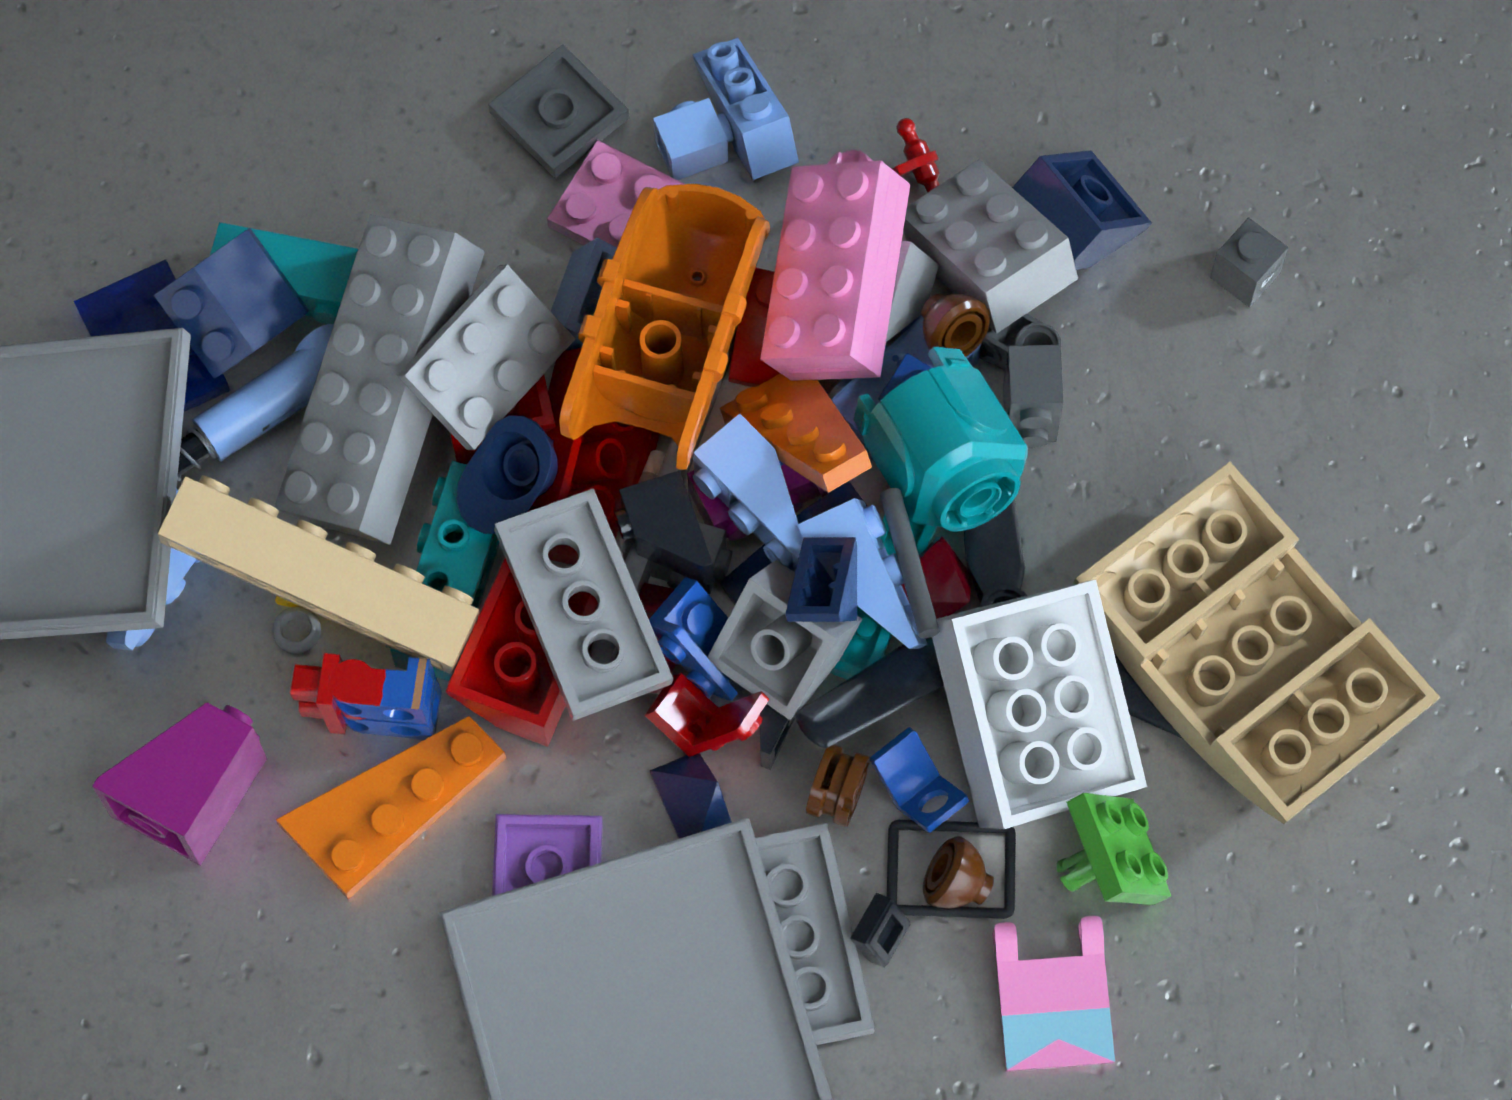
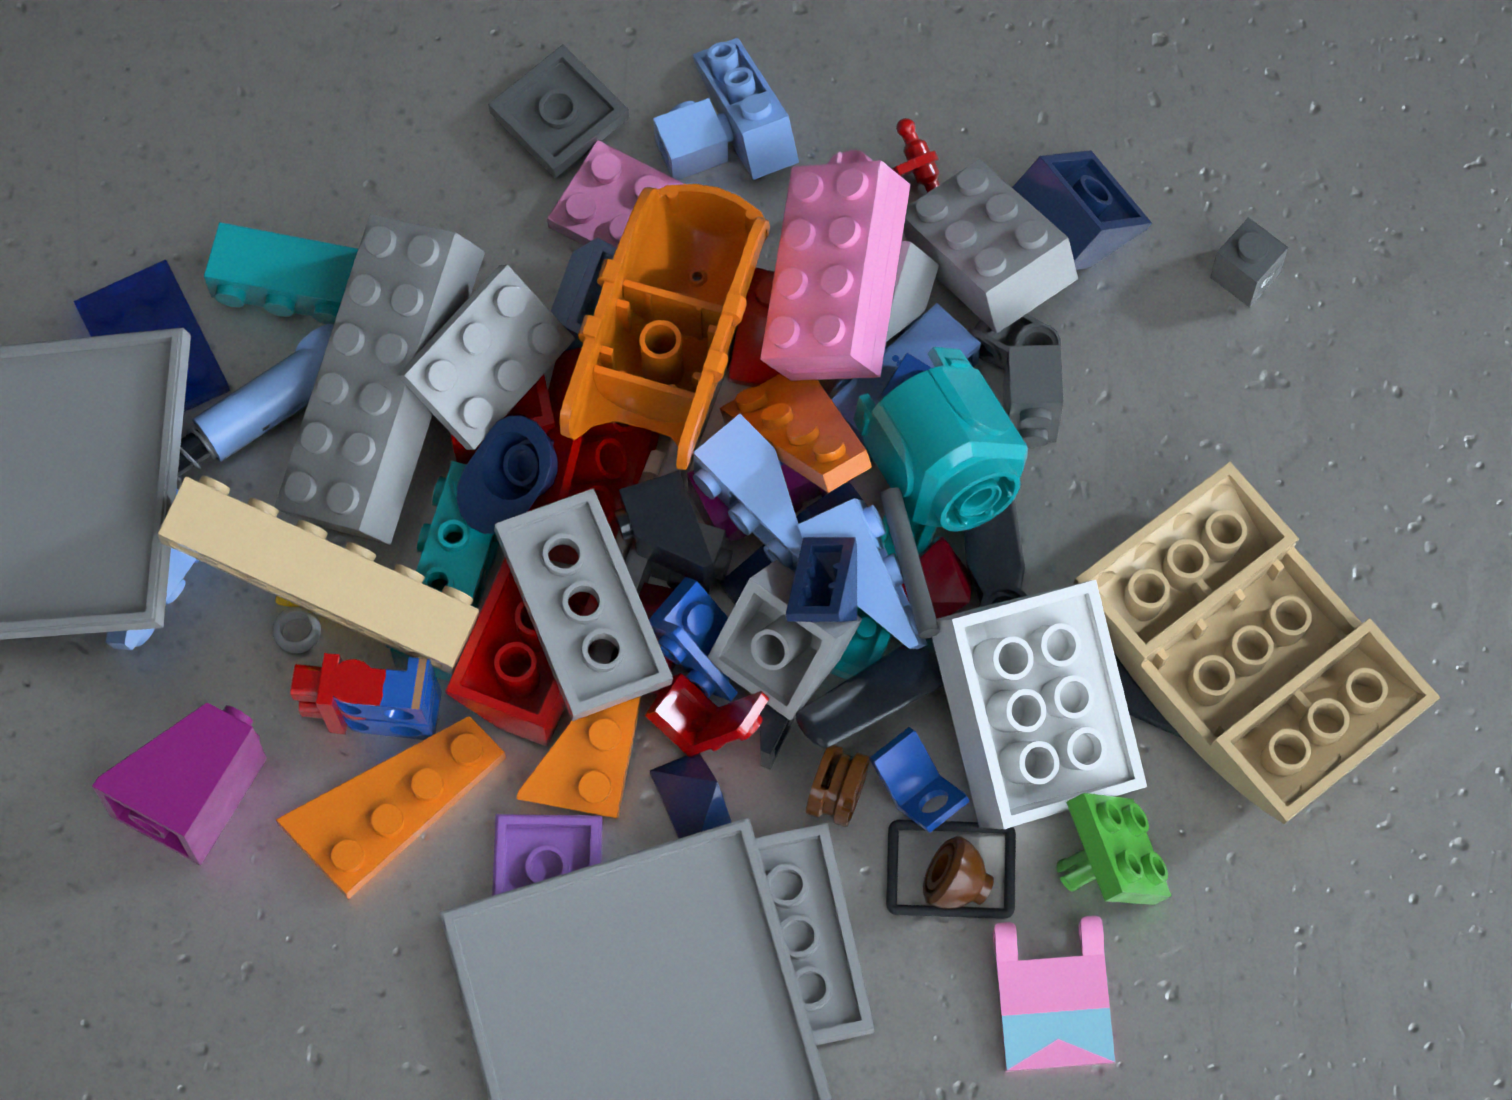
(232, 303): dark blue slope -> none
(587, 763): none -> orange wing
(880, 930): black tile -> none
(955, 322): reddish brown brick -> none

